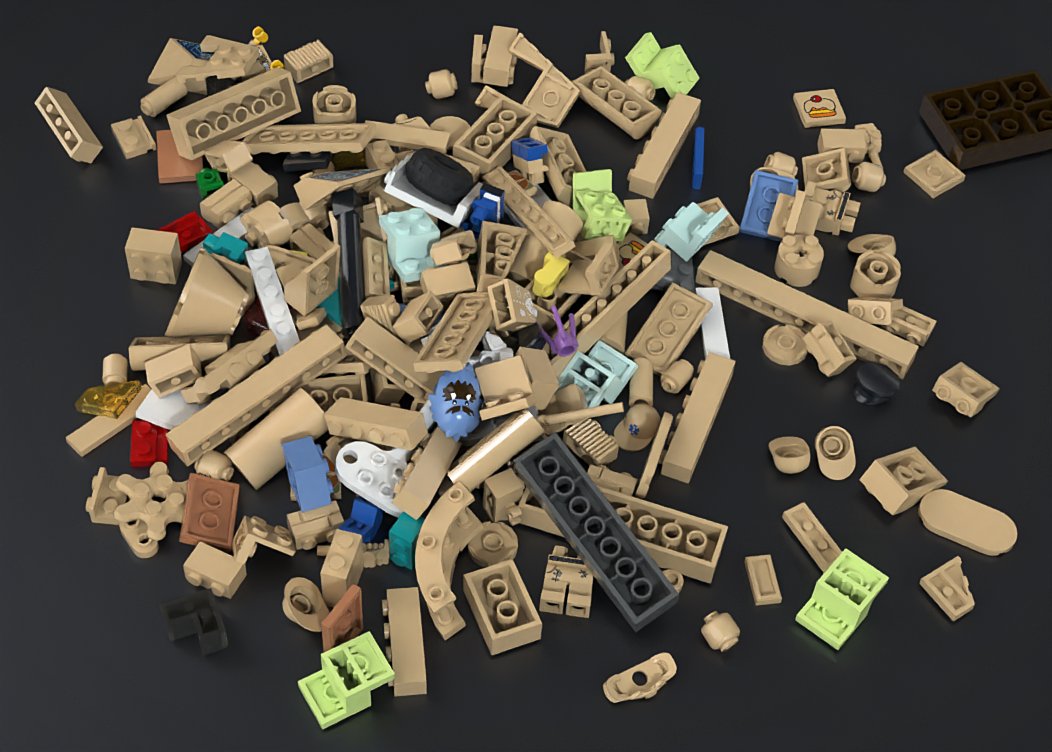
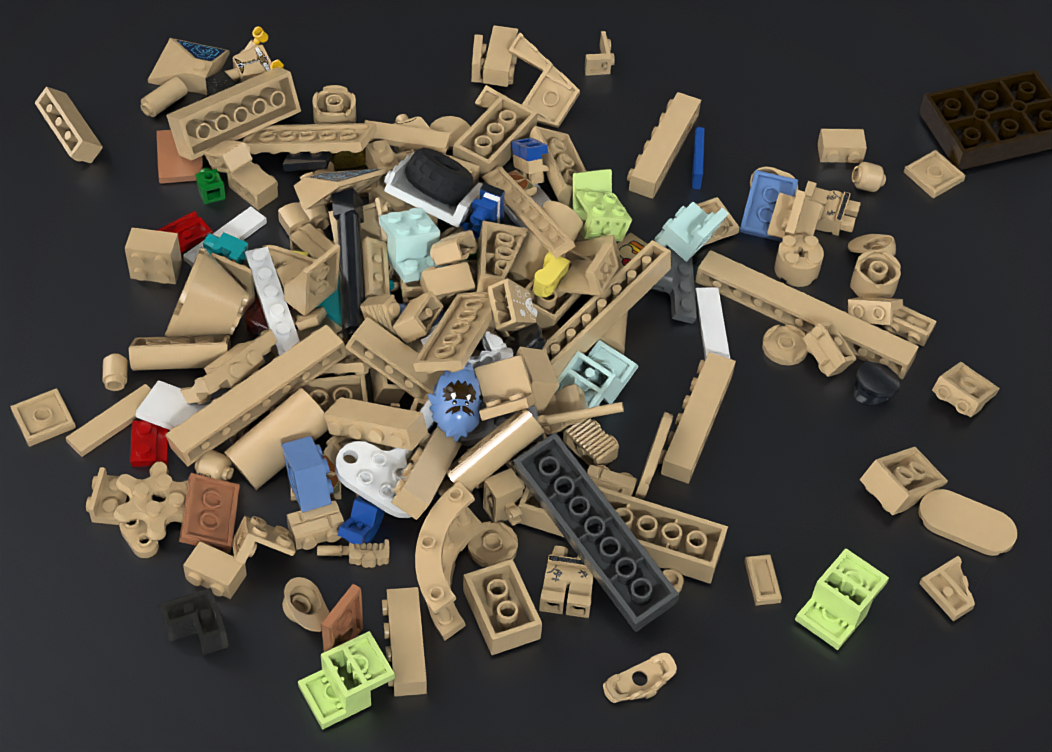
(43, 417): none -> tan tile
(108, 399): clear yellow wing -> none
(133, 137): tan plate -> none
(173, 371): tan brick -> none
(226, 203): tan brick -> none
(228, 61): tan wing -> none
(266, 226): tan brick -> none
(308, 61): tan brick -> none
(341, 566): tan brick -> none
(403, 540): teal brick -> none
(441, 84): tan head -> none
(564, 343): medium lavender plant -> none
(618, 102): tan brick -> none
(637, 428): tan cap -> none
(639, 214): tan brick -> none
(641, 383): tan brick -> none
(642, 86): tan head -> none
(664, 66): yellowish green bracket -> none
(669, 328): tan tile -> none
(677, 376): tan brick -> none
(720, 631): tan head -> none
(782, 162): tan head -> none
(790, 454): tan cap -> none
(812, 535): tan plate -> none
(819, 108): tan tile -> none
(828, 170): tan slope -> none
(835, 452): tan cap -> none
(873, 142): tan piece -> none

